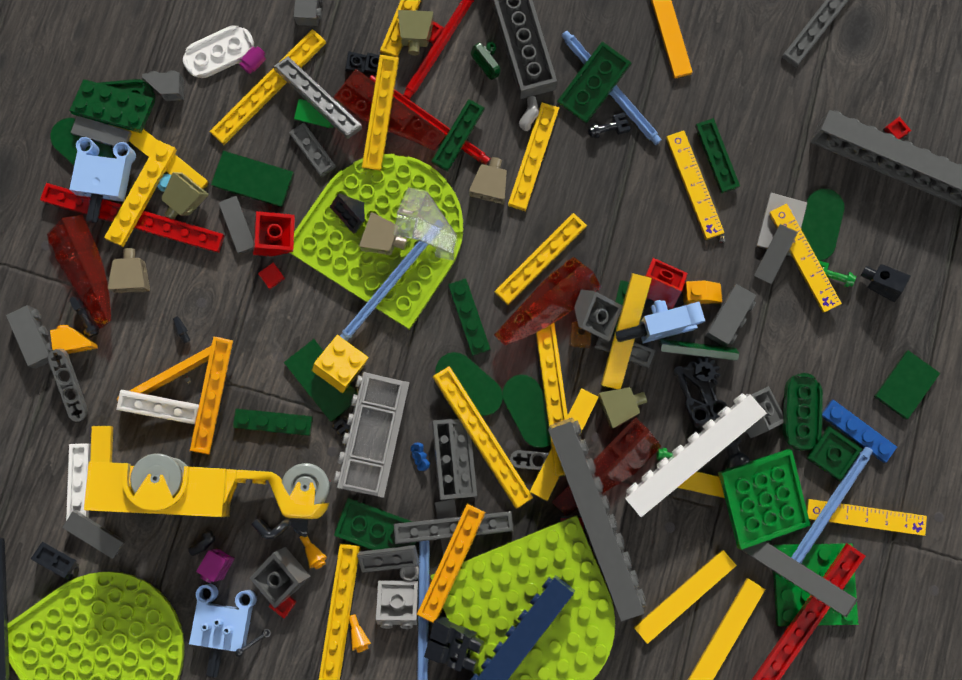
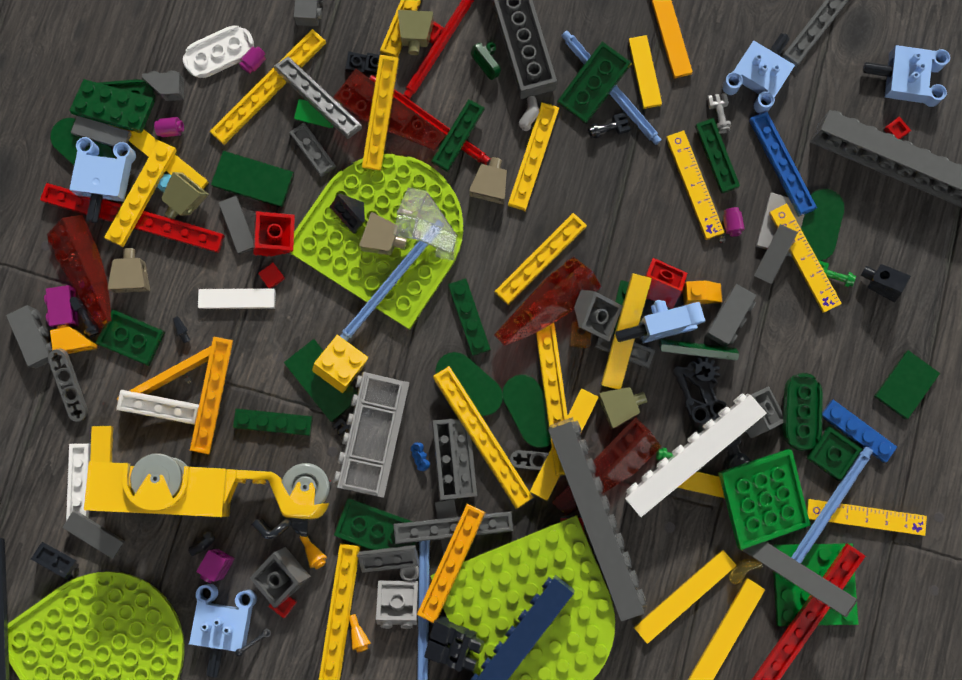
(59, 306): none -> magenta brick
(130, 338): none -> dark green tile
(169, 127): none -> magenta brick
(236, 298): none -> white tile
(645, 72): none -> yellow tile
(723, 125): none -> light grey hinge
(733, 221): none -> magenta brick
(742, 568): none -> clear yellow arm
(761, 72): none -> light blue piece
(782, 164): none -> blue tile
(910, 74): none -> light blue piece

